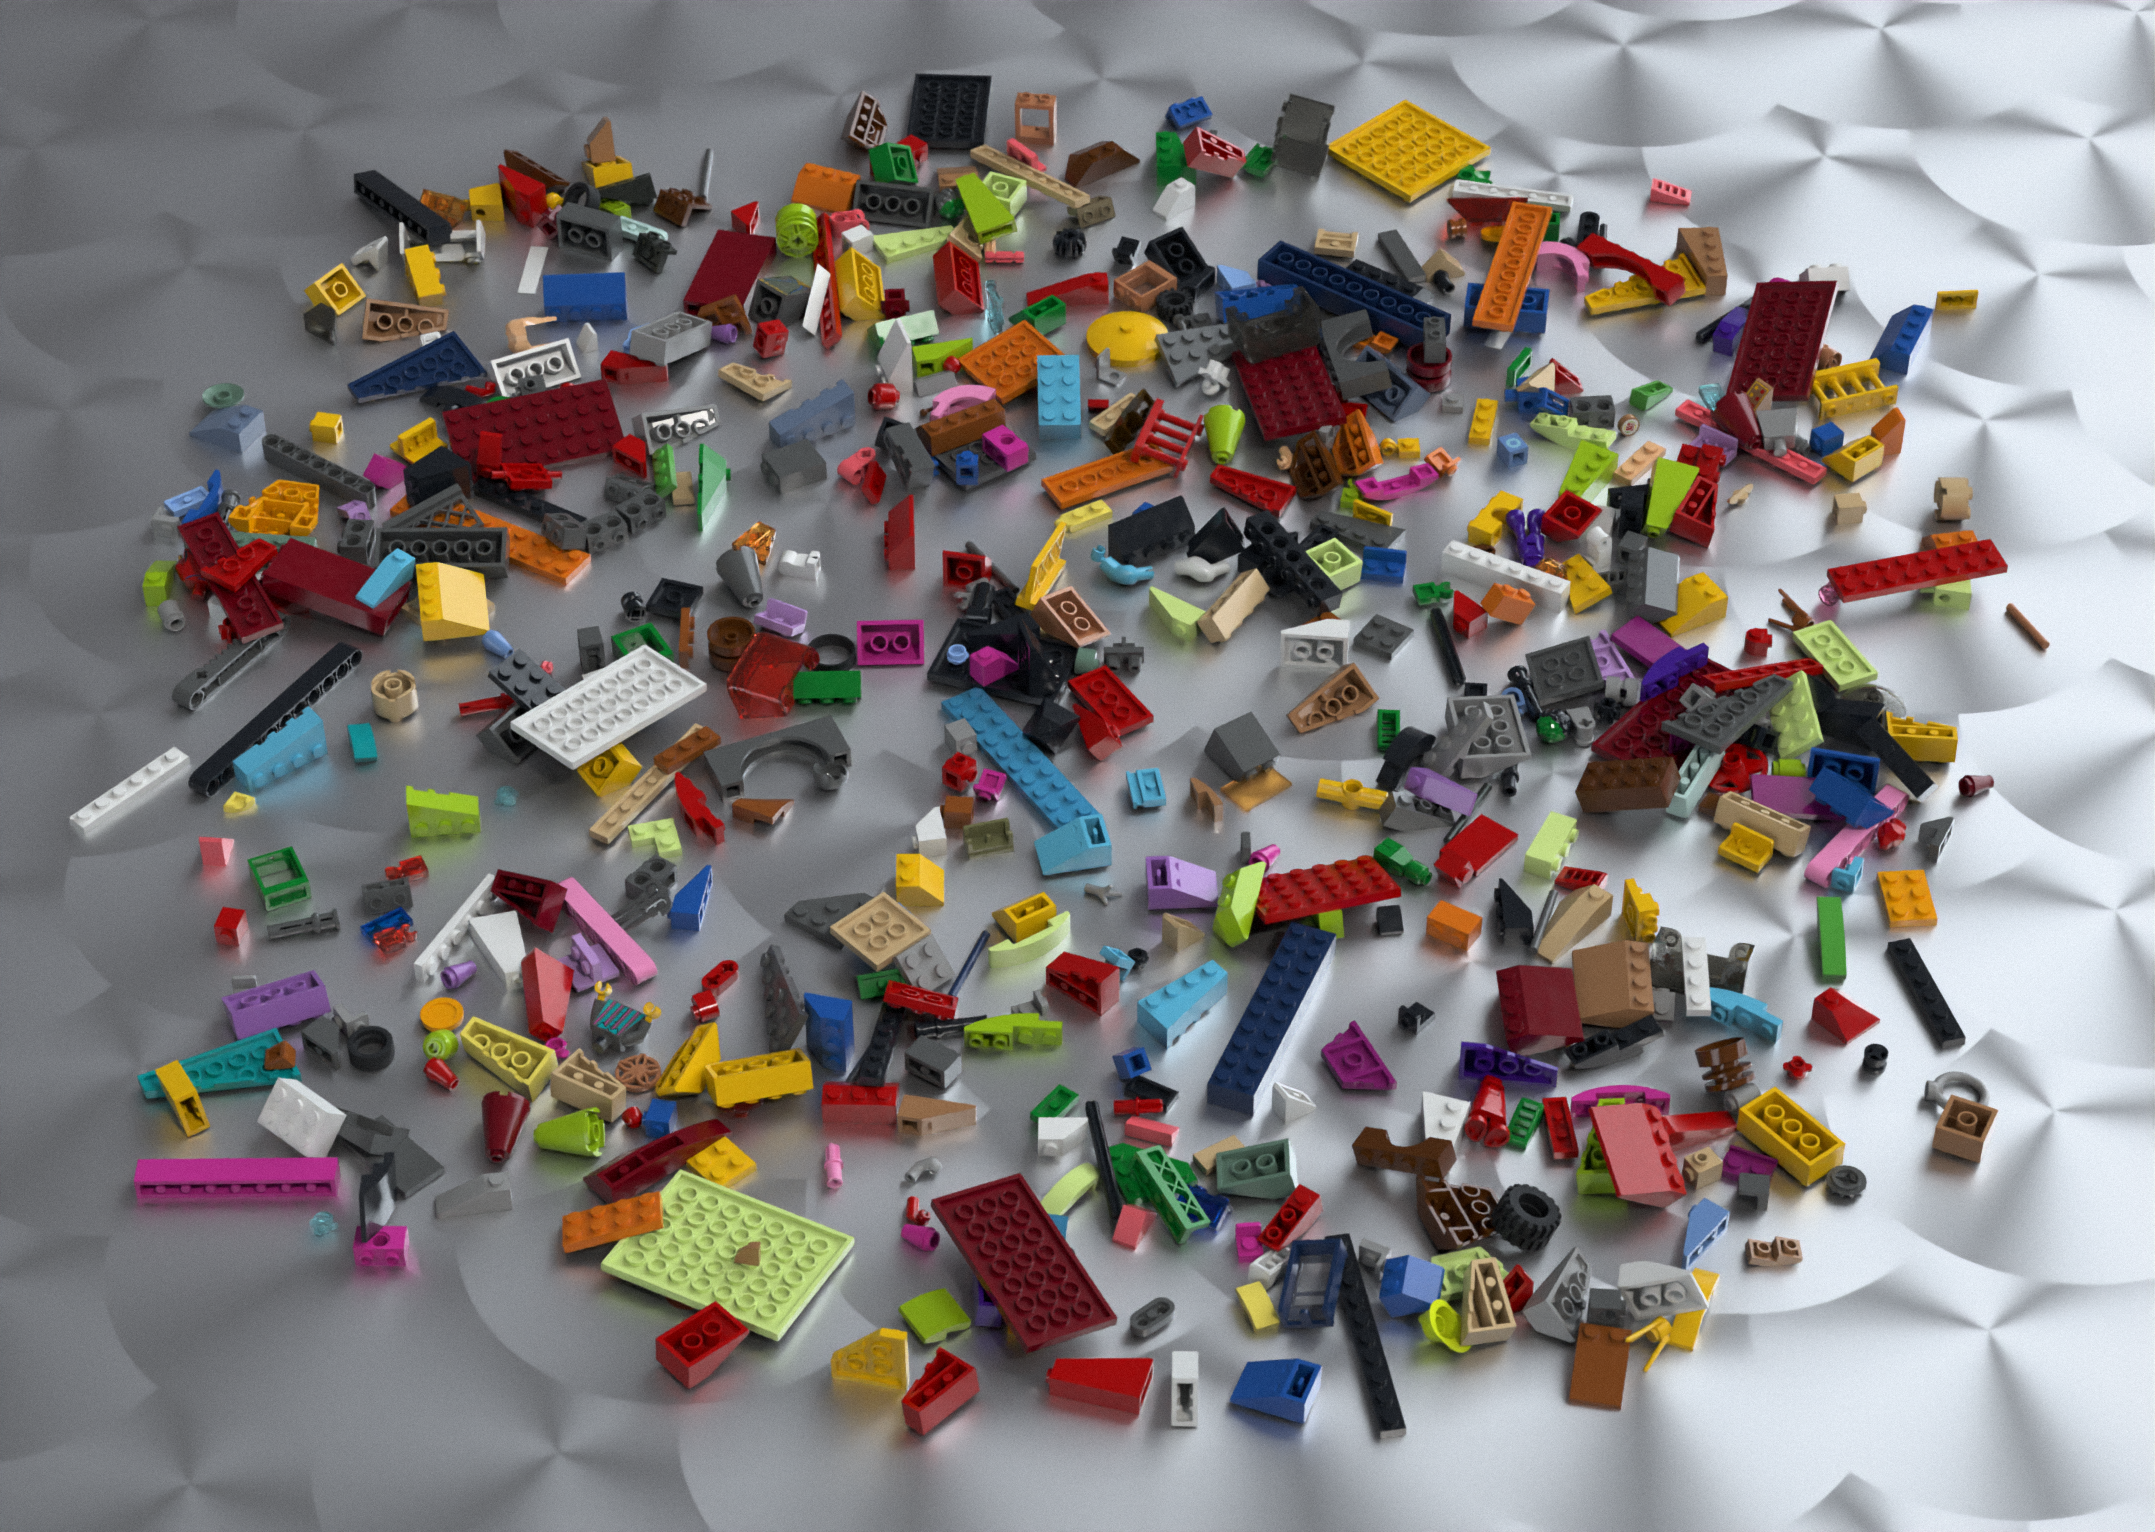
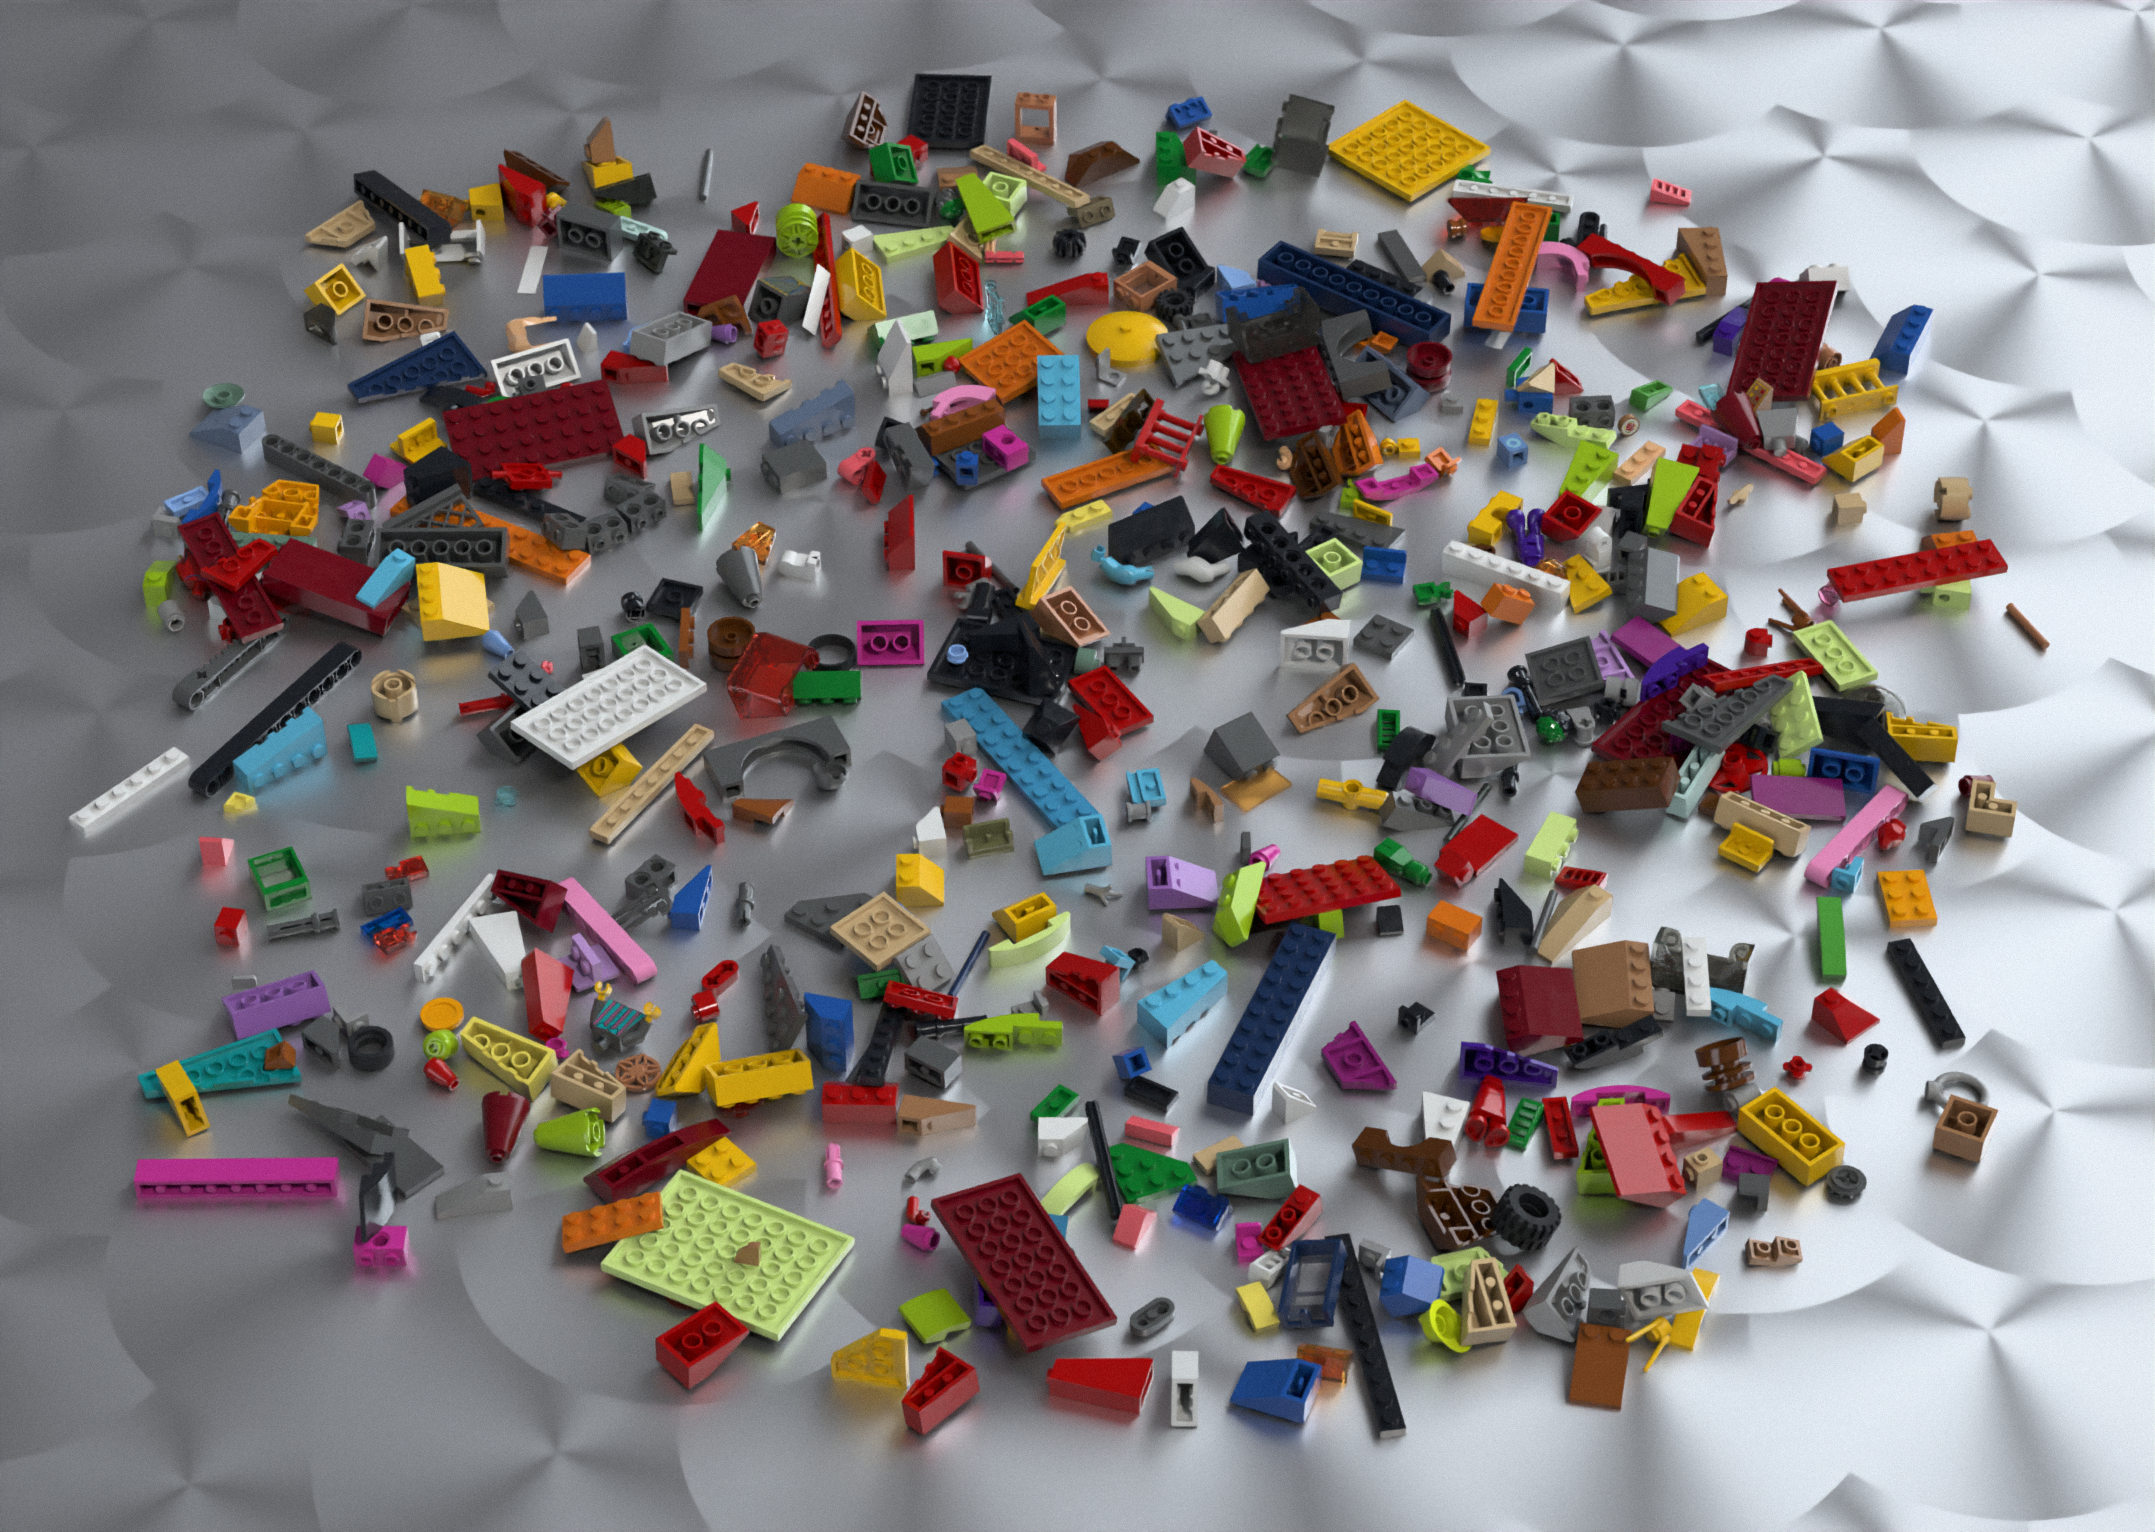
(301, 1118): white brick -> none
(323, 1224): clear light blue plate -> none
(343, 228): none -> tan wing
(457, 974): medium lavender cone -> none
(489, 453): red slope -> none
(531, 617): none -> dark grey slope
(577, 190): black tyre -> none
(632, 1117): red hinge -> none
(659, 832): yellowish green plate -> none
(664, 470): bright green plate -> none
(678, 204): reddish brown bracket -> none
(687, 750): dark orange plate -> none
(744, 904): none -> dark grey pin
(782, 618): lavender bracket -> none
(846, 220): coral piece -> none
(883, 396): red head -> none
(894, 304): dark red brick -> none
(990, 665): dark pink slope -> none
(1137, 1106): red axle -> none
(1138, 811): none -> light grey bush
(1162, 1193): green fence -> none
(1334, 1361): none -> clear orange slope
(1434, 339): dark grey brick -> none
(1550, 406): blue tile -> none
(1639, 912): yellow plate -> none
(1822, 695): black slope -> none
(1848, 799): blue slope -> none
(1956, 299): yellow slope -> none
(1989, 813): none -> tan brick

